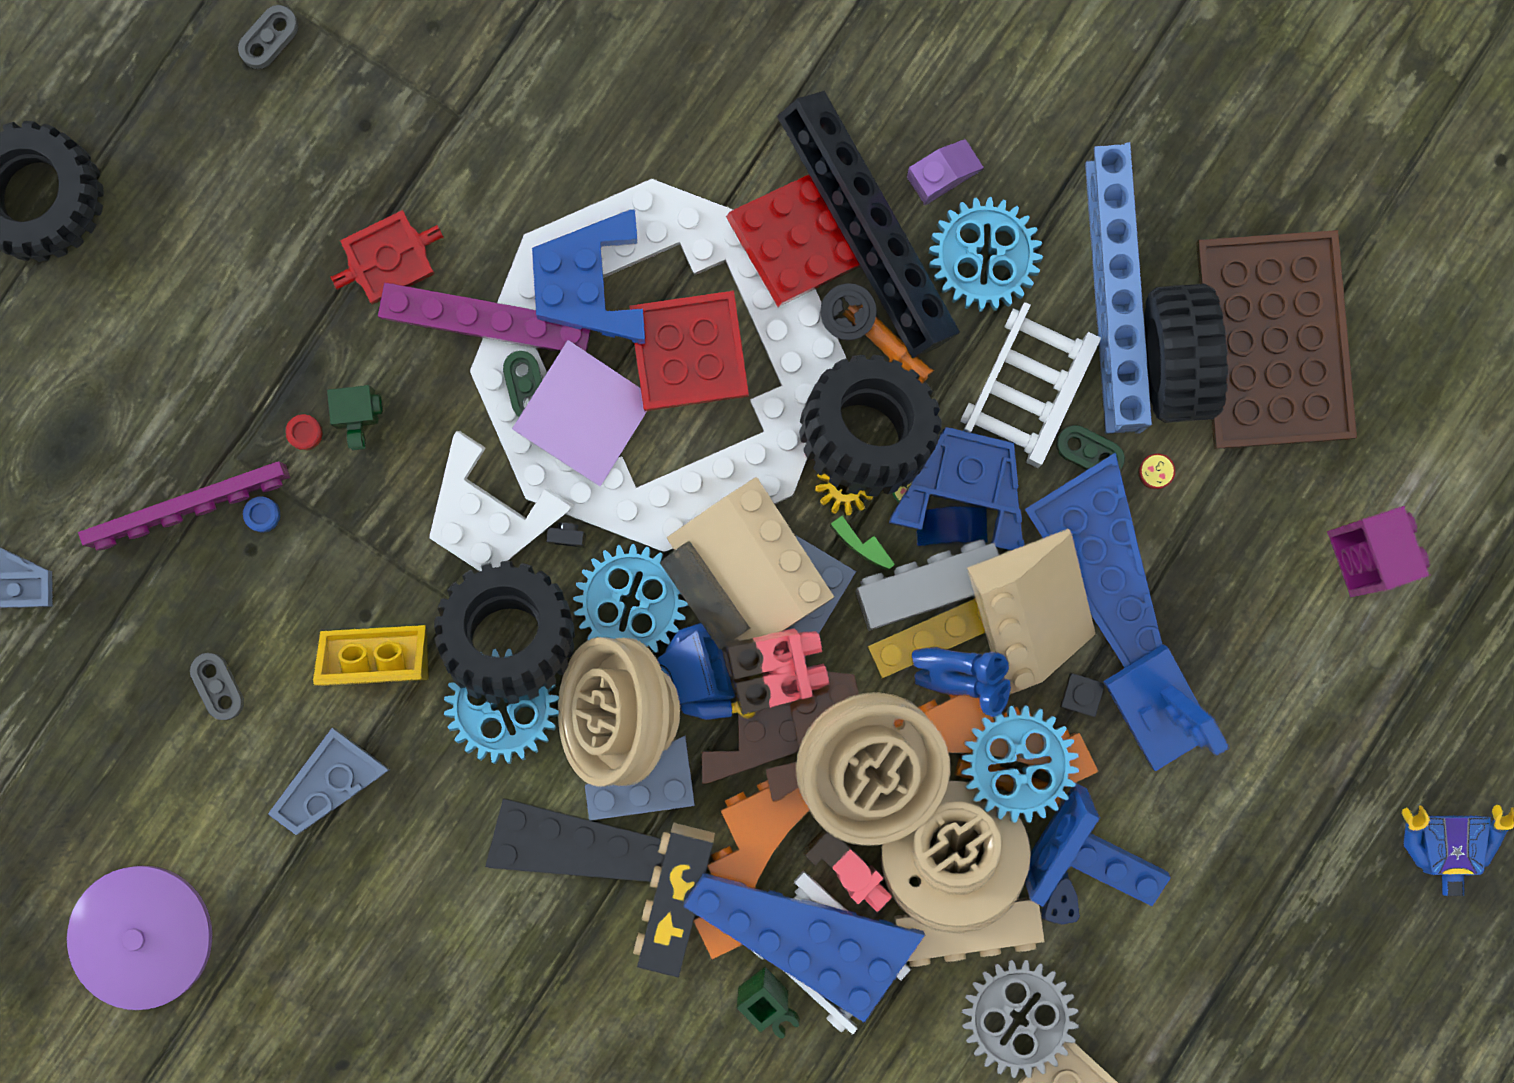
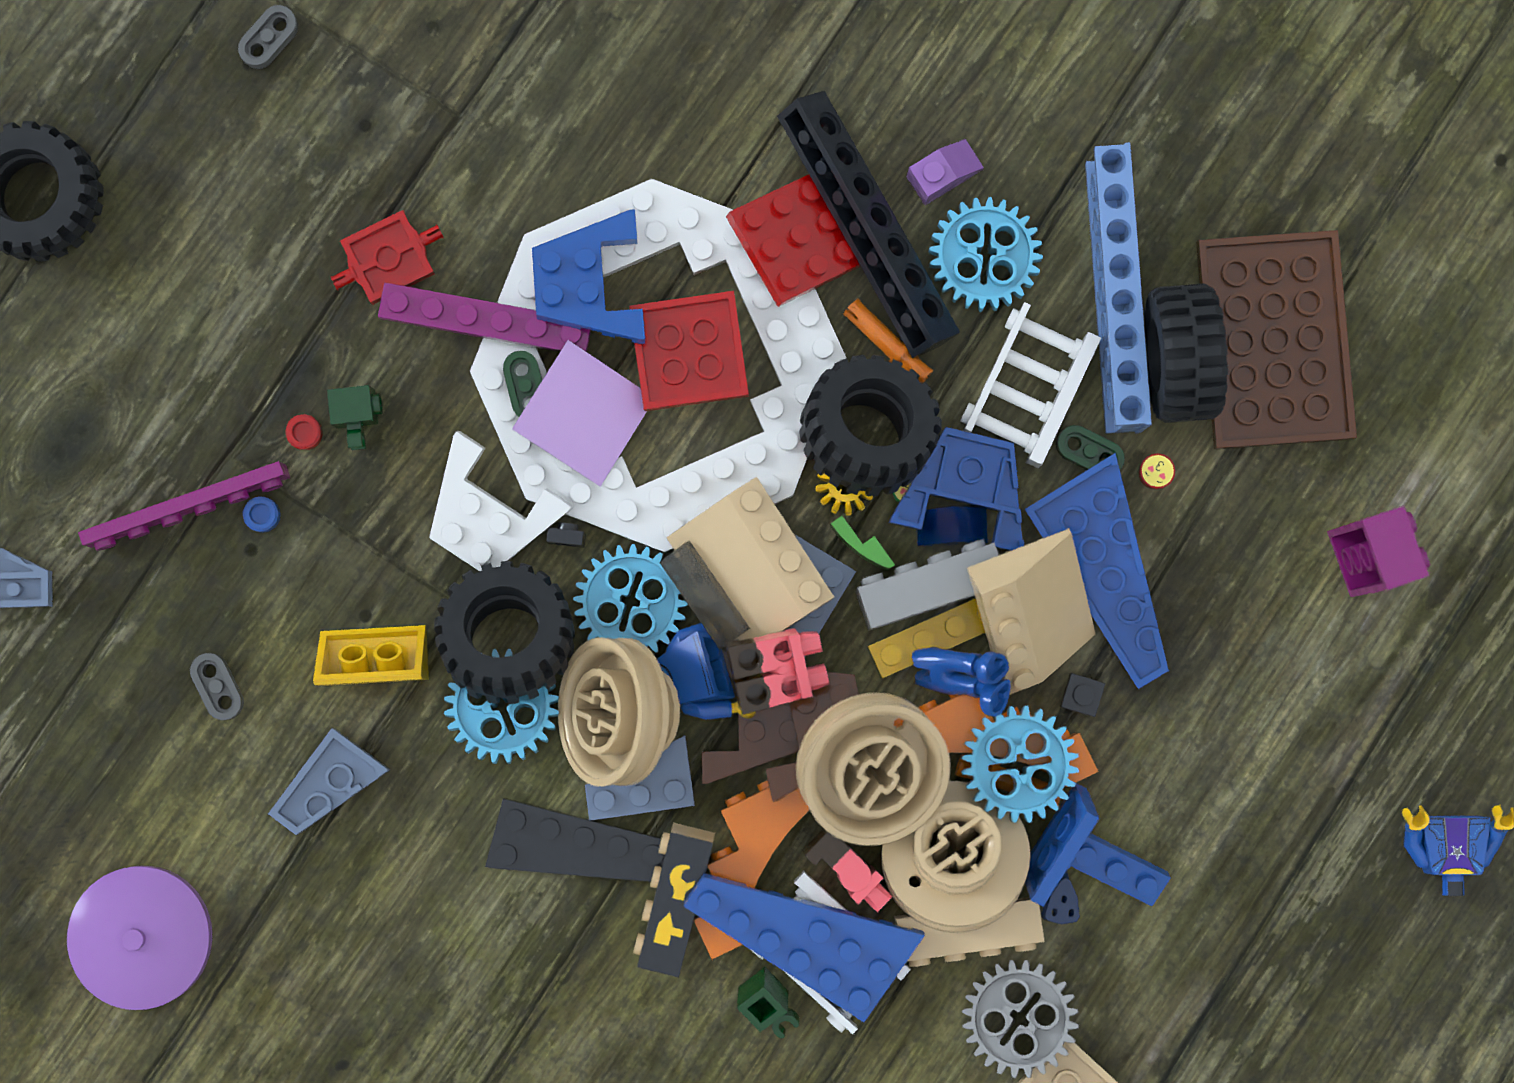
(833, 305): black gear -> none
(1162, 709): blue piece -> none

